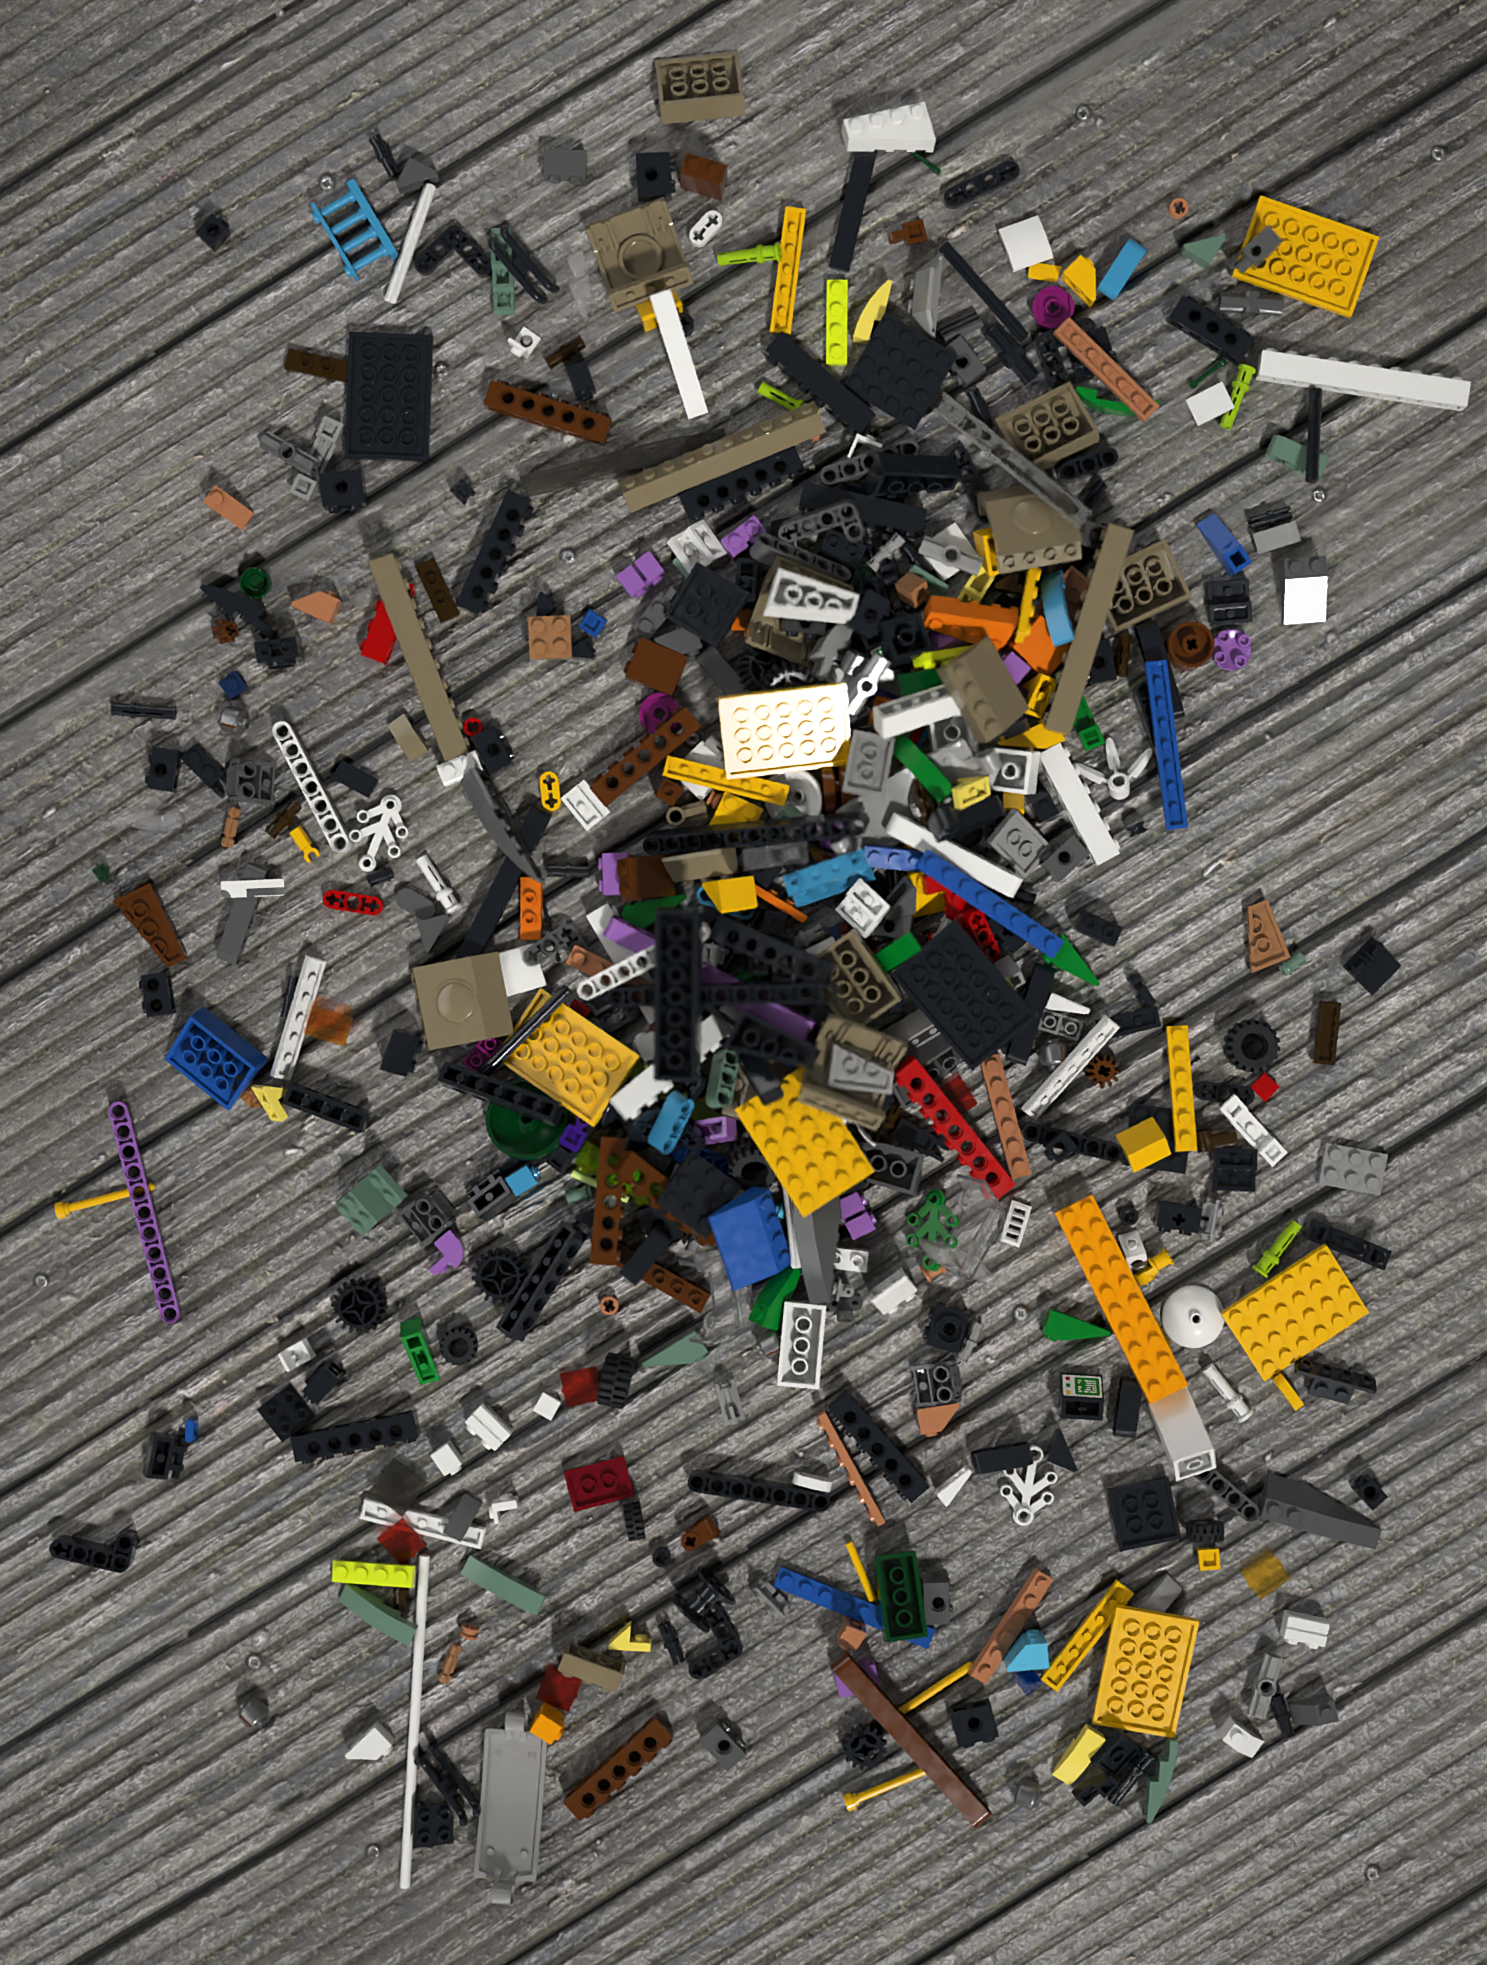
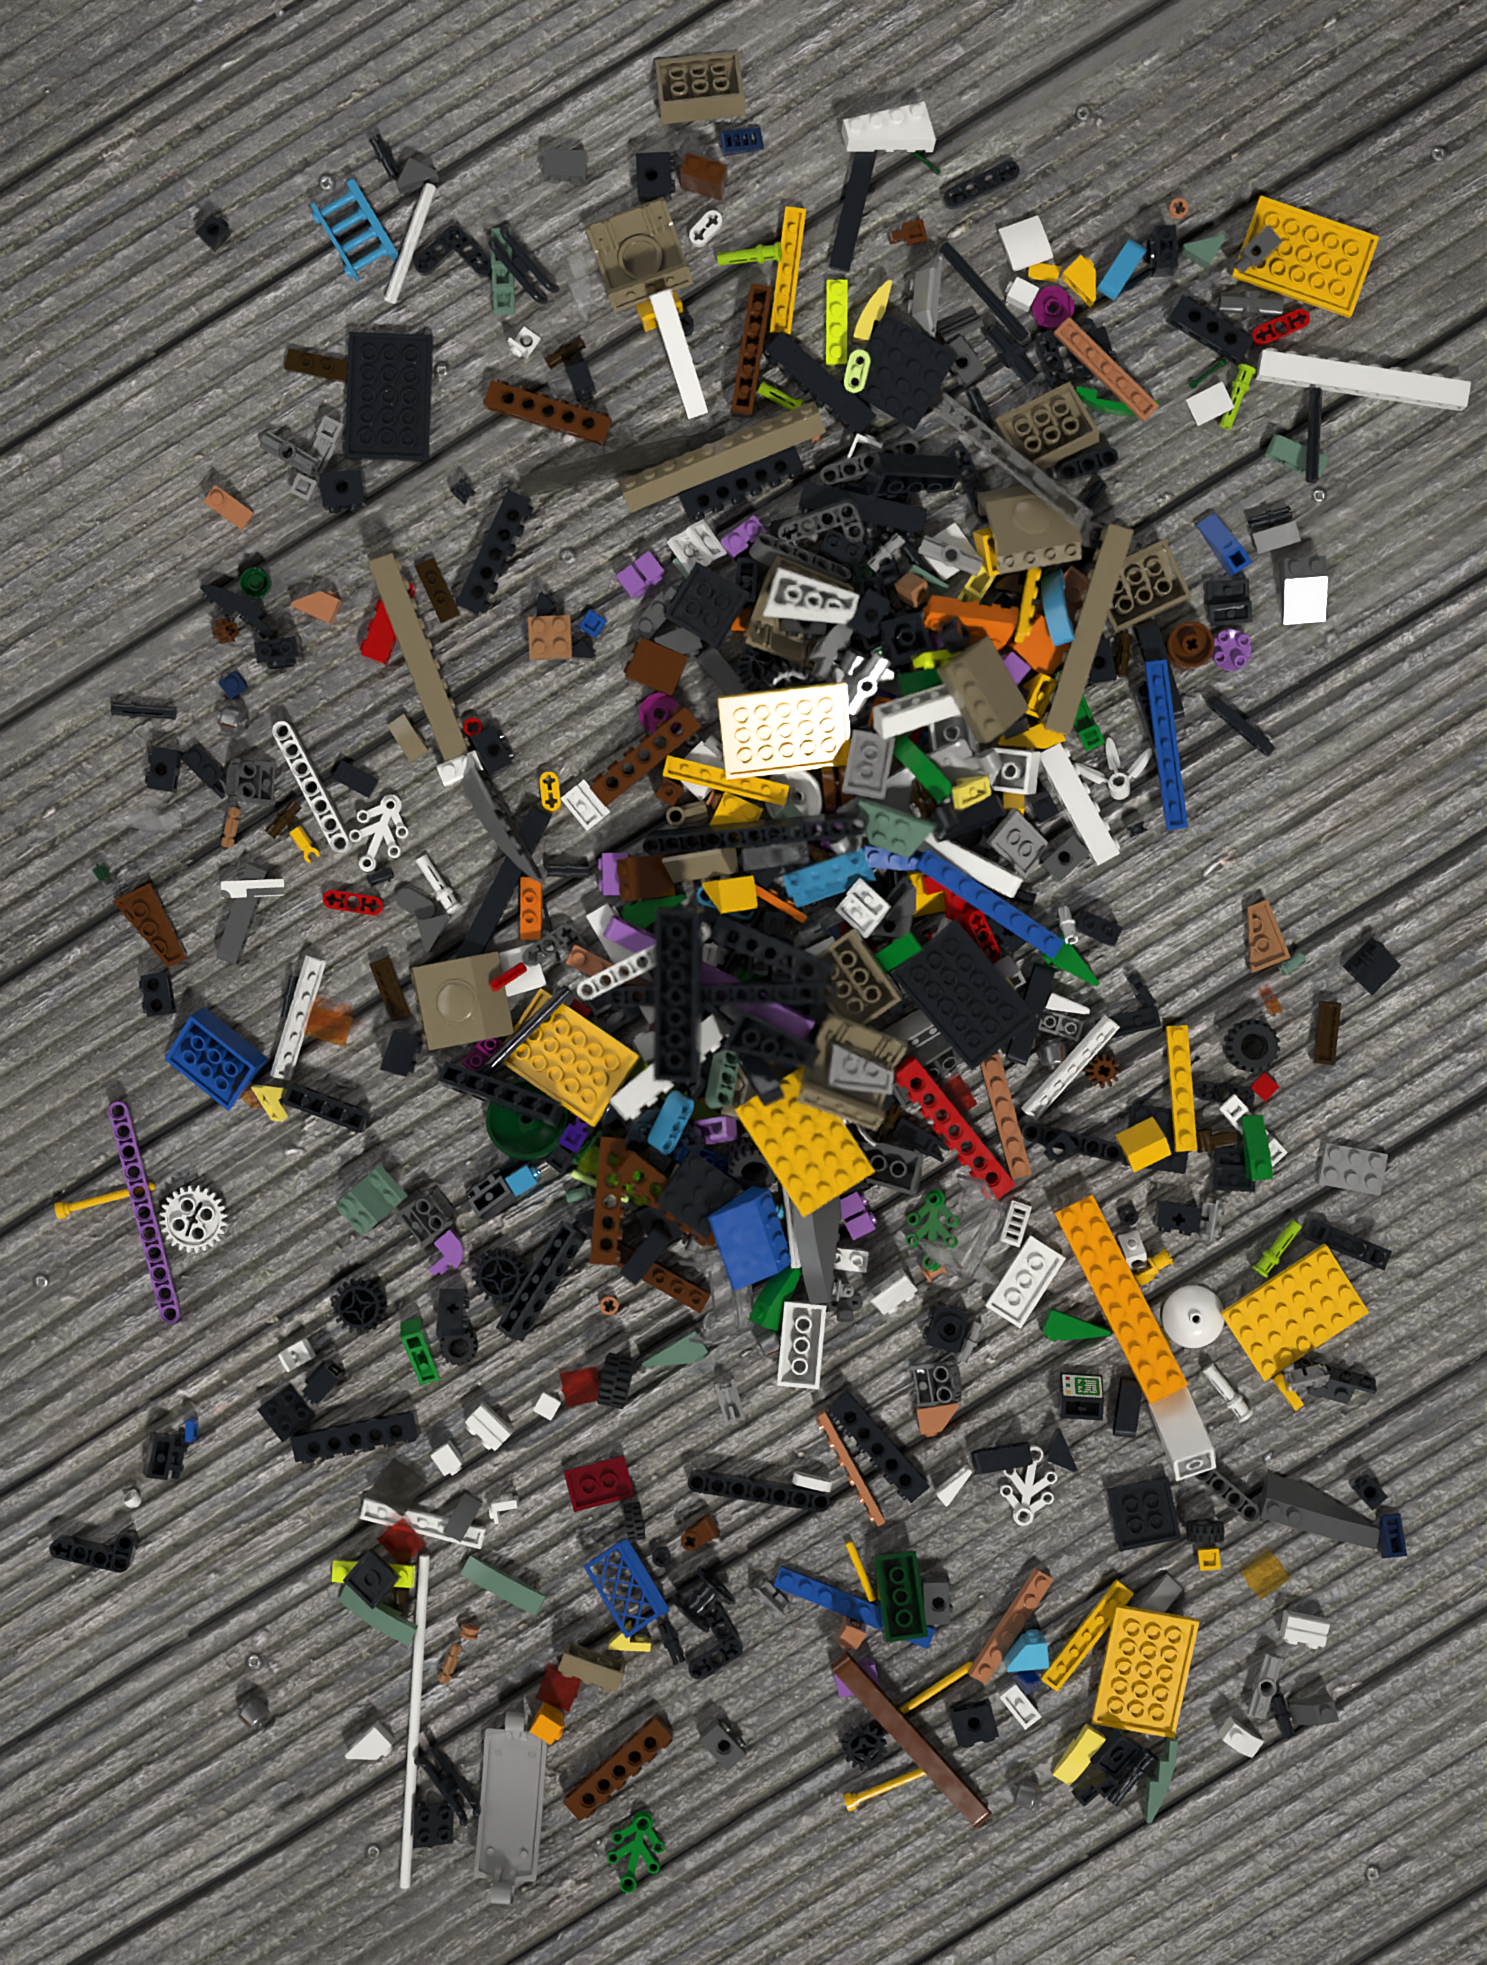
(132, 1499): none -> white hinge
(177, 1210): none -> white gear
(372, 1578): none -> black plate
(390, 989): none -> dark brown plate
(447, 1322): none -> black brick
(508, 976): none -> red axle
(576, 1159): none -> dark green hinge
(637, 1847): none -> green plant
(638, 1574): none -> blue fence
(732, 134): none -> dark blue slope
(751, 350): none -> reddish brown brick
(856, 370): none -> yellowish green plate
(895, 829): none -> sand green wing
(954, 635): none -> black brick
(1020, 1705): none -> white plate
(1021, 293): none -> white brick
(1025, 1281): none -> white plate
(1067, 925): none -> white axle
(1162, 251): none -> black brick
(1241, 726): none -> black beam
(1256, 1148): none -> green slope
(1273, 1006): none -> clear orange bush
(1283, 319): none -> red beam
(1315, 1377): none -> light grey hinge
(1385, 1544): none -> dark blue slope

